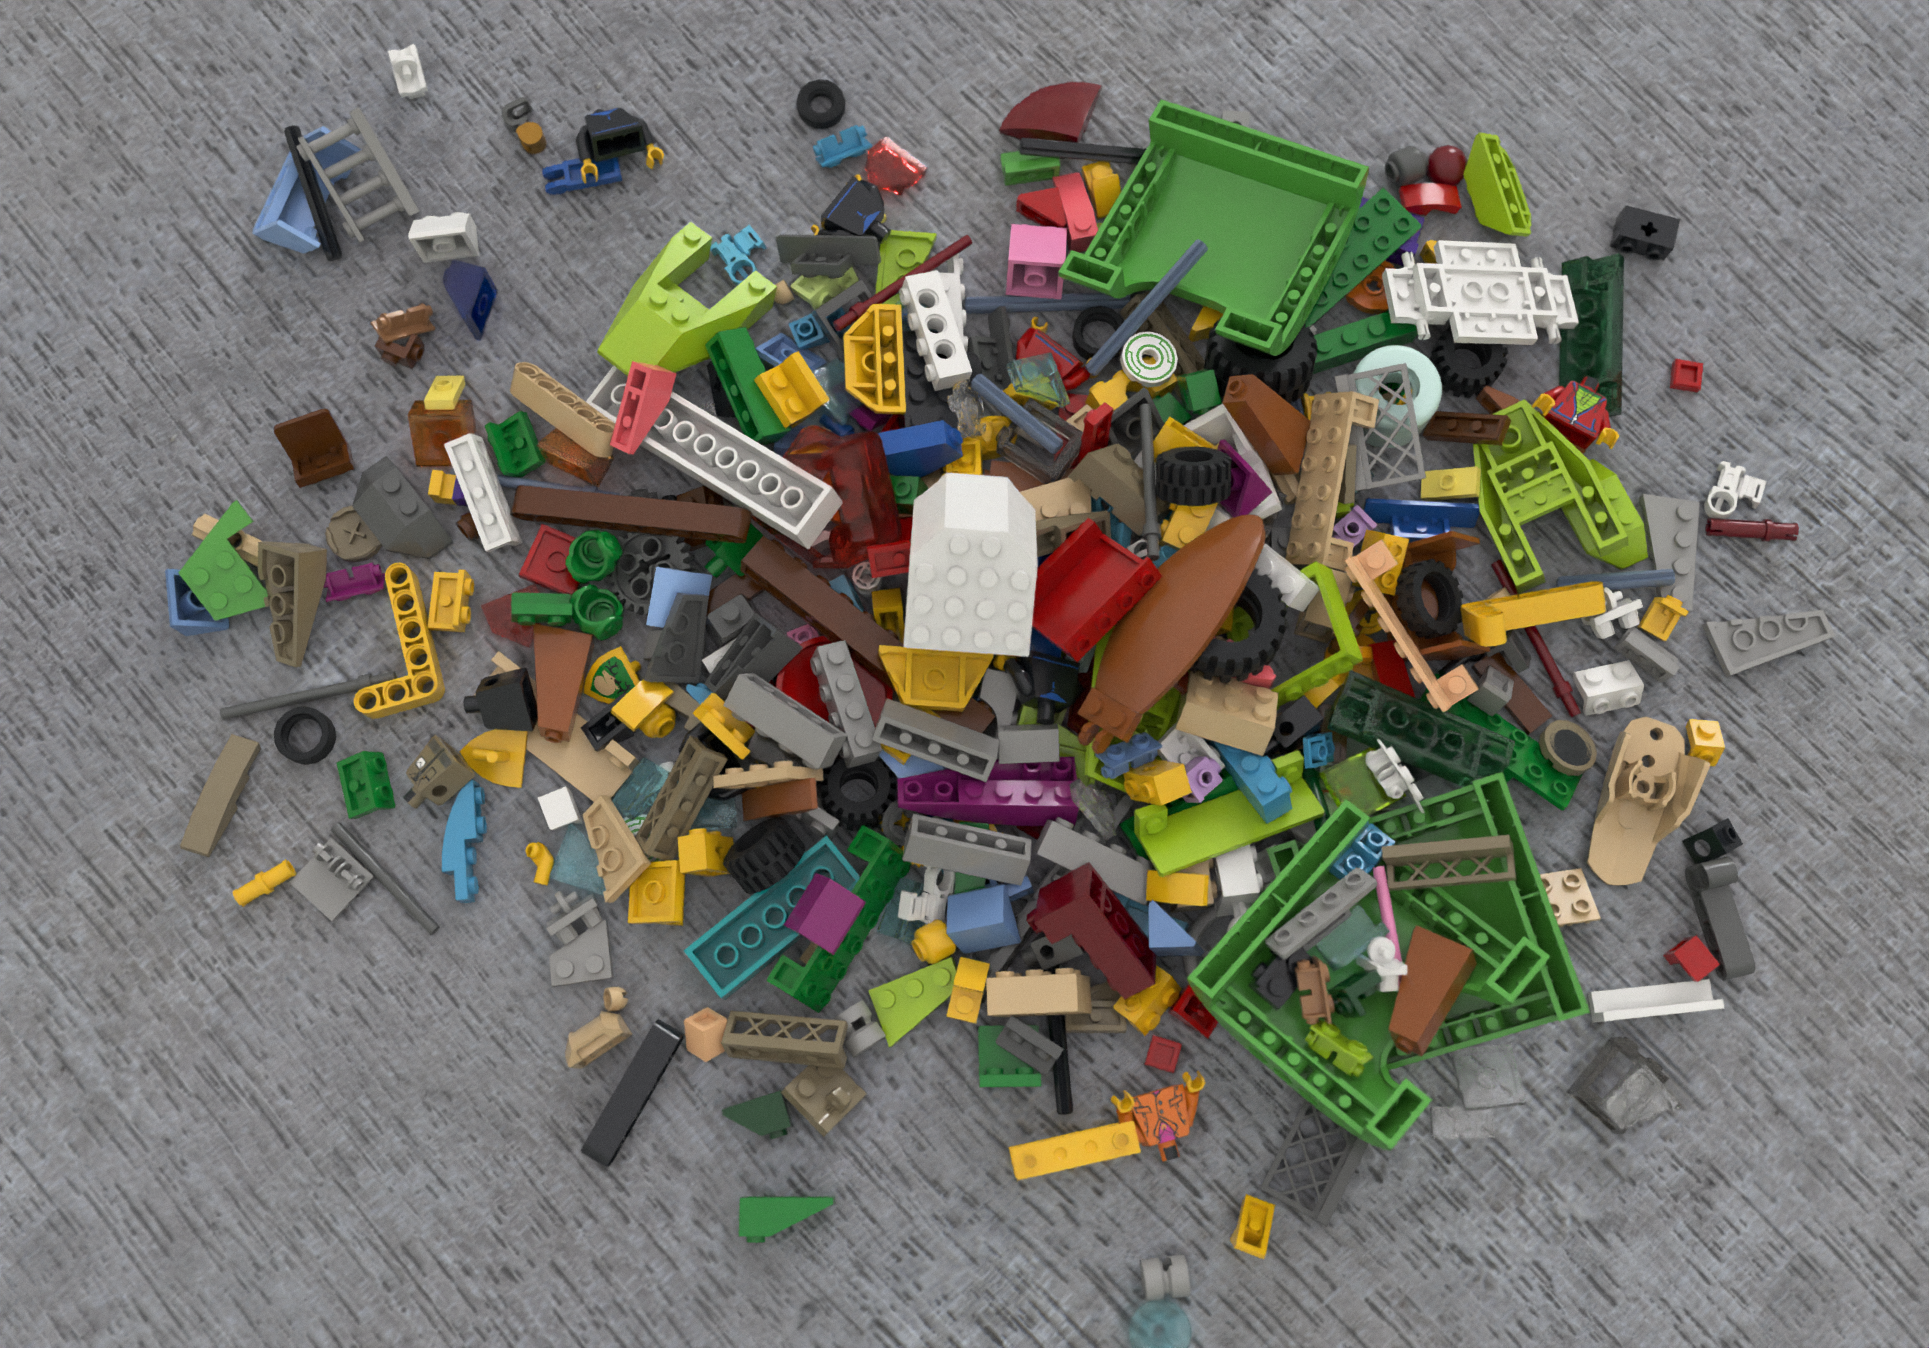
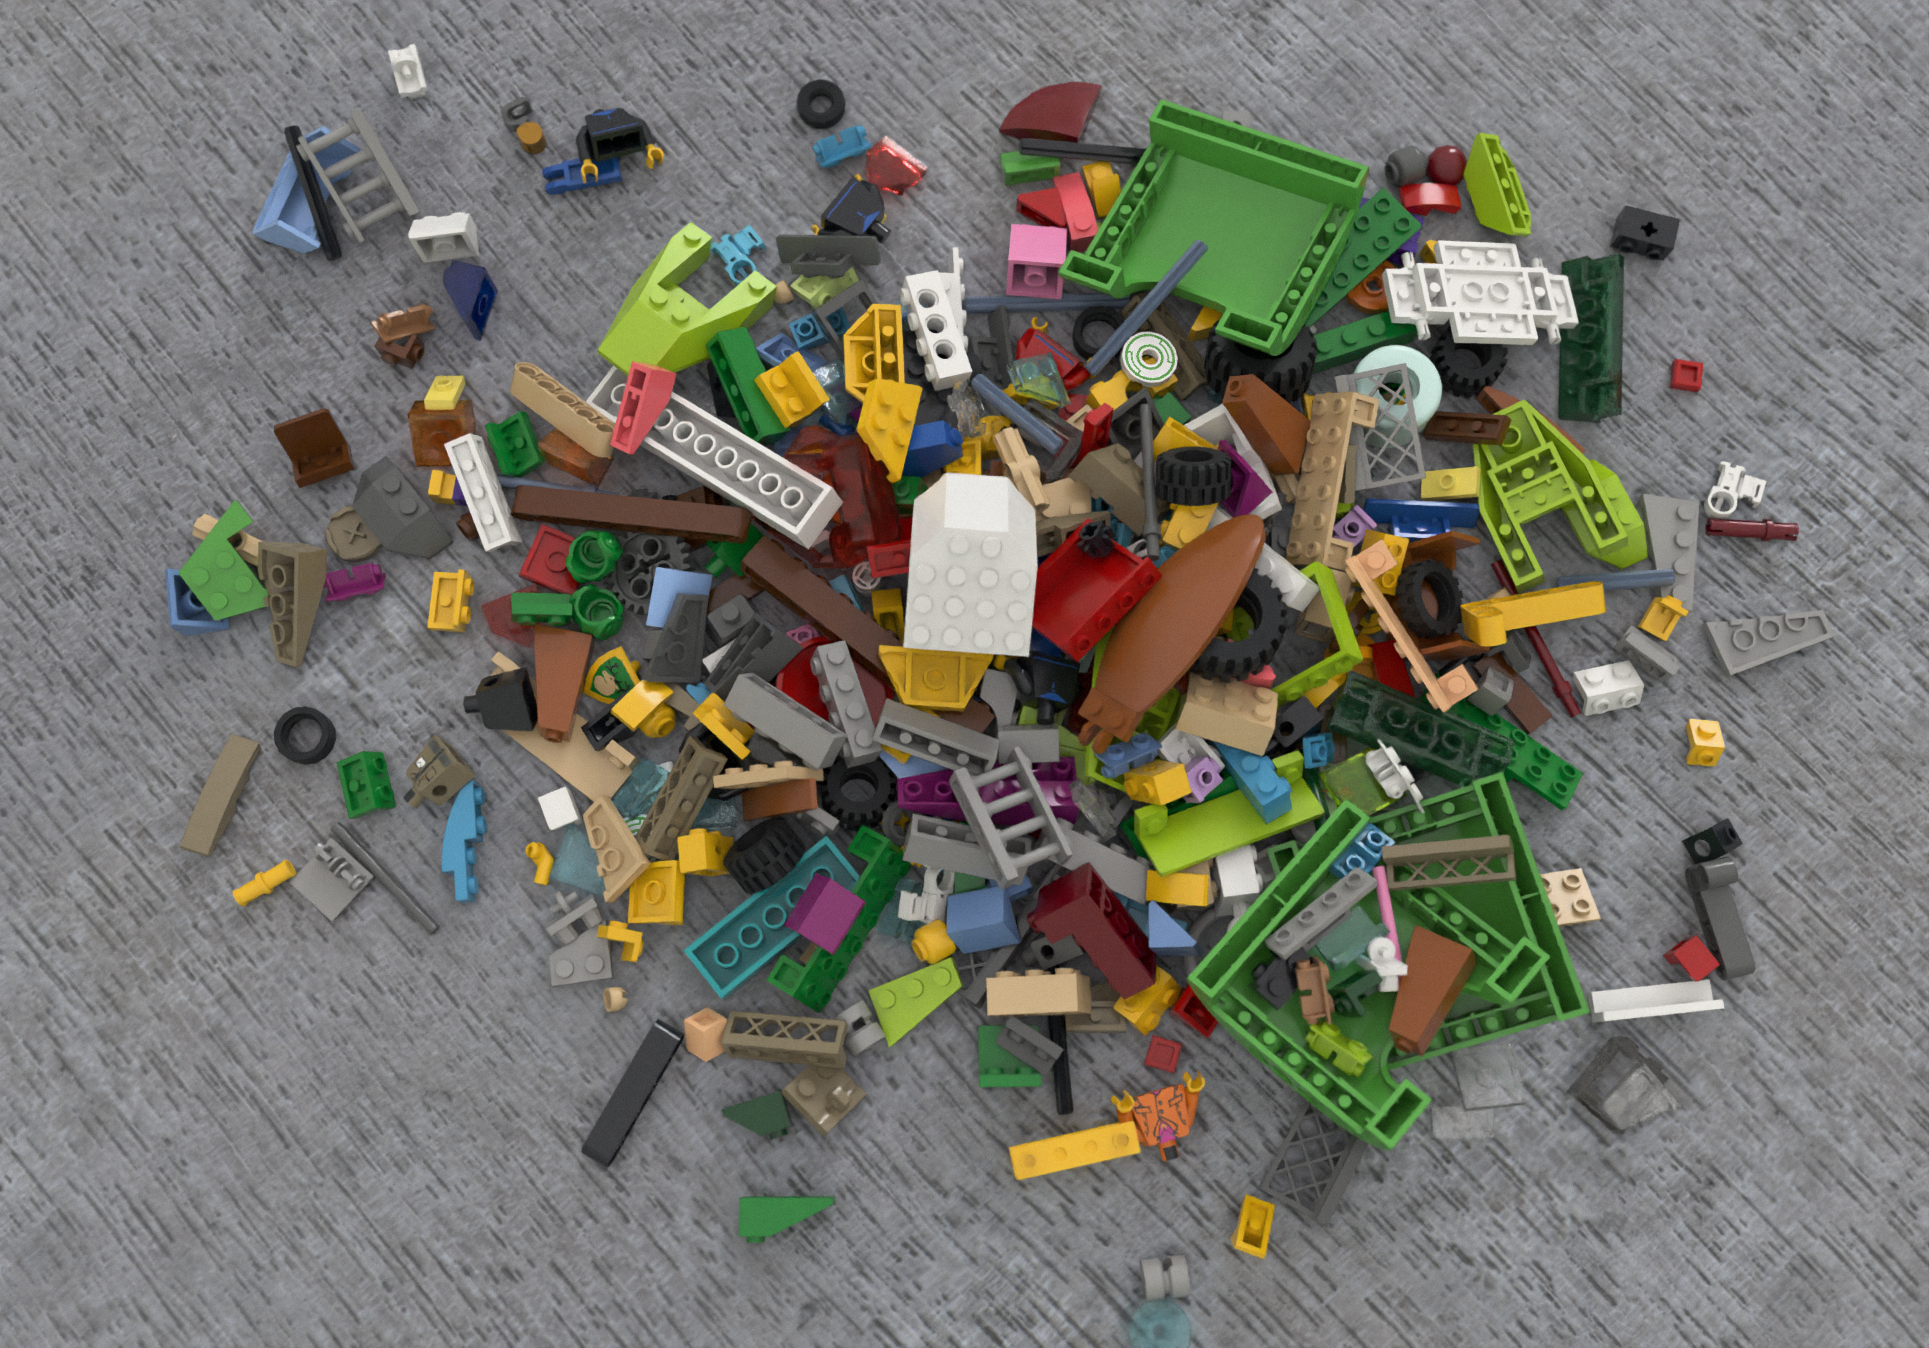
(306, 695): dark grey bar -> none
(411, 648): yellow beam -> none
(498, 756): yellow shield -> none
(595, 1039): tan slope -> none
(632, 939): none -> yellow bracket
(859, 308): dark red bar -> none
(888, 422): none -> yellow wing
(900, 255): lime wing -> none
(967, 990): yellow slope -> none
(993, 840): none -> light grey fence
(1021, 468): none -> tan piece
(1096, 539): none -> black gear
(1199, 391): green brick -> none
(1568, 747): tile -> none
(1578, 413): torso -> none
(1623, 610): white hips -> none
(1641, 802): tan piece -> none

